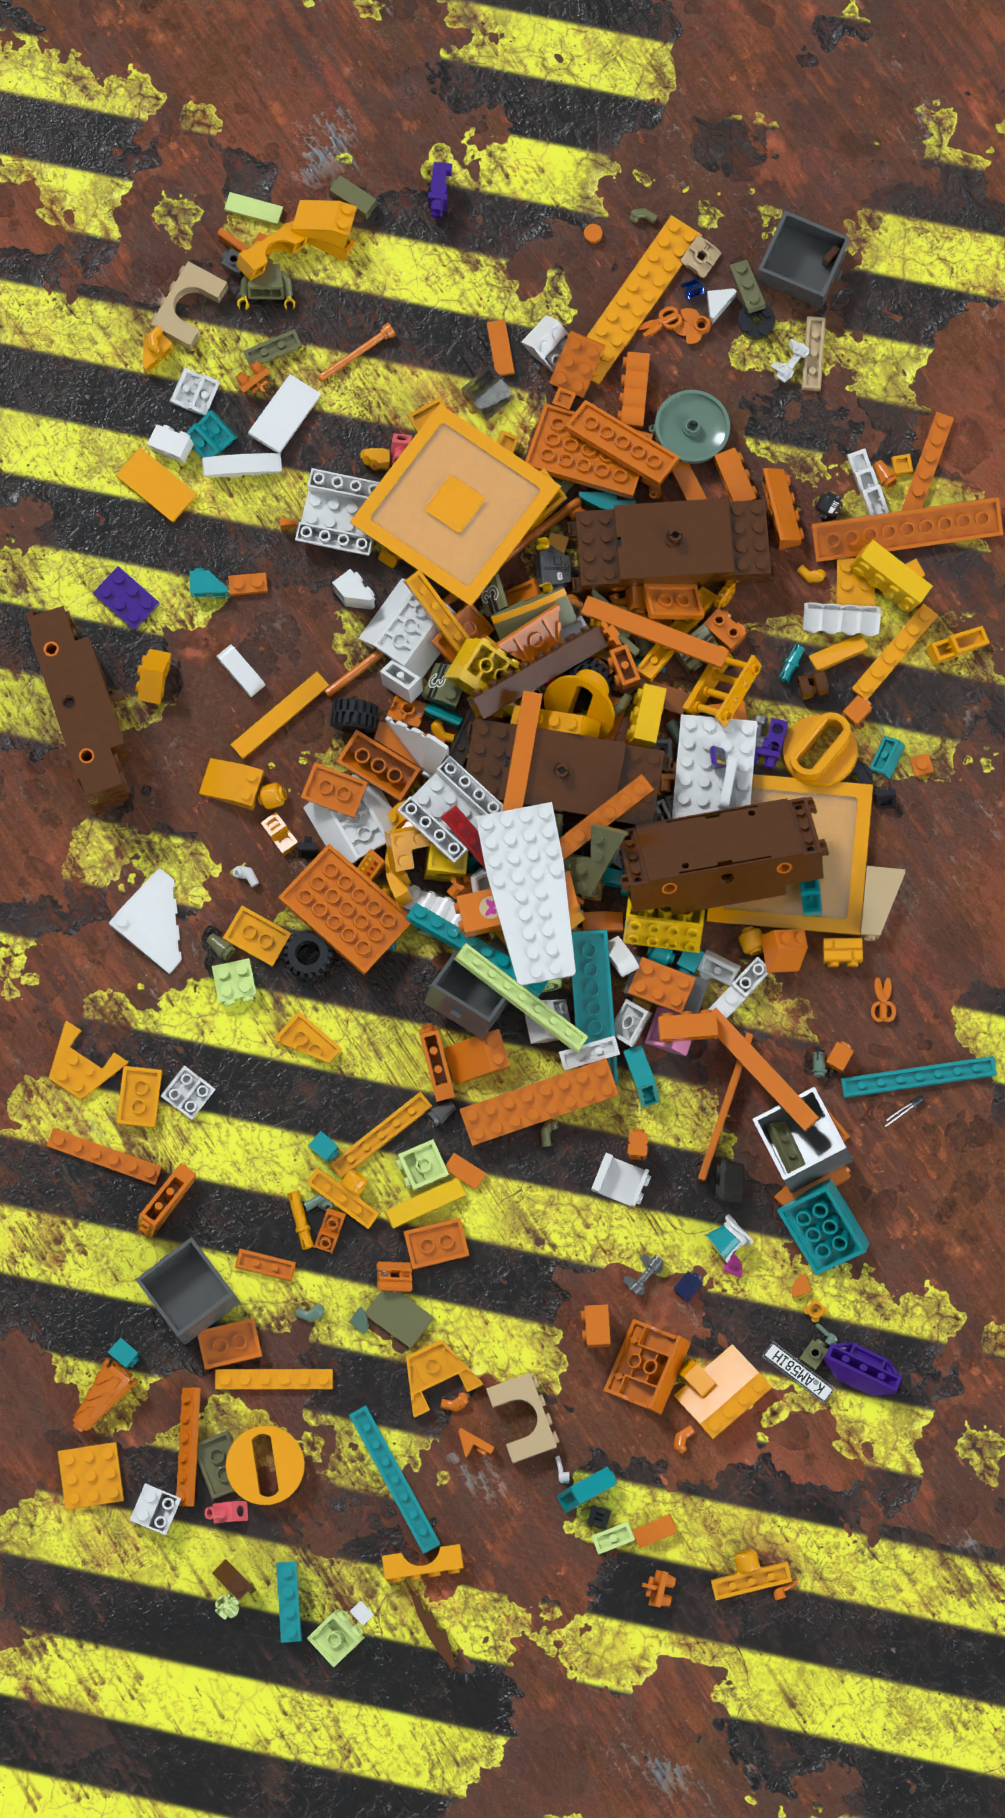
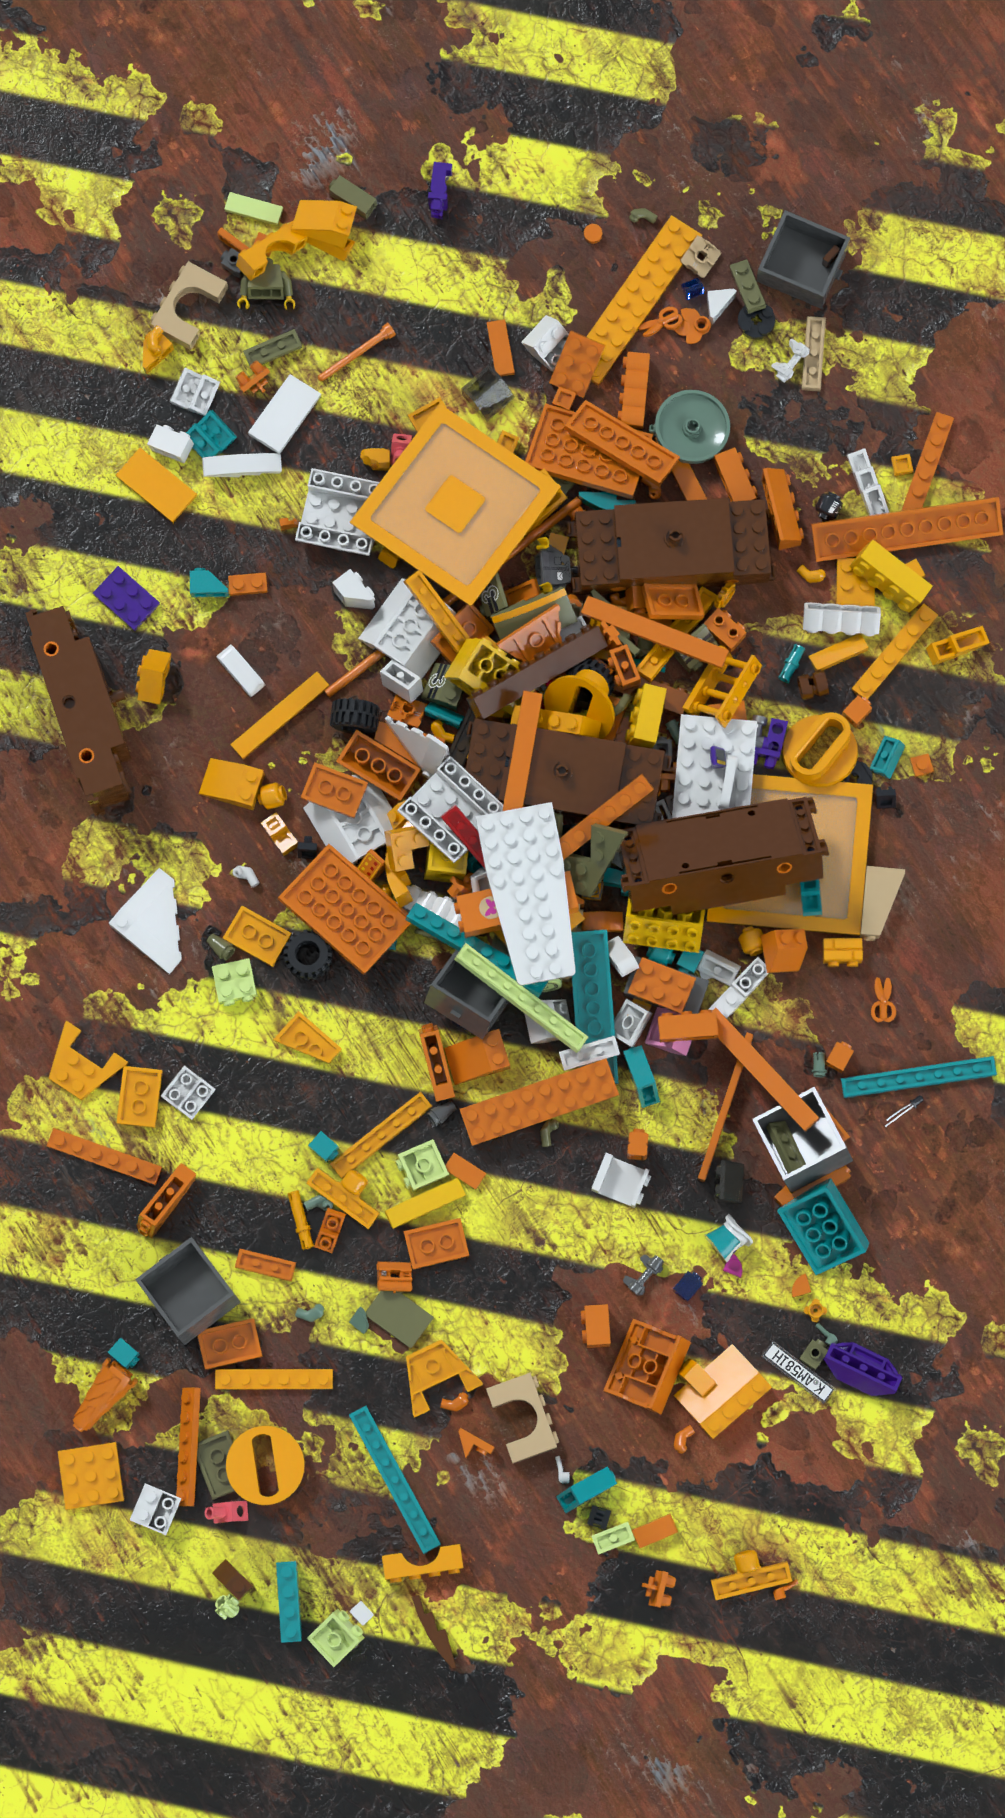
(885, 474): orange cone -> none

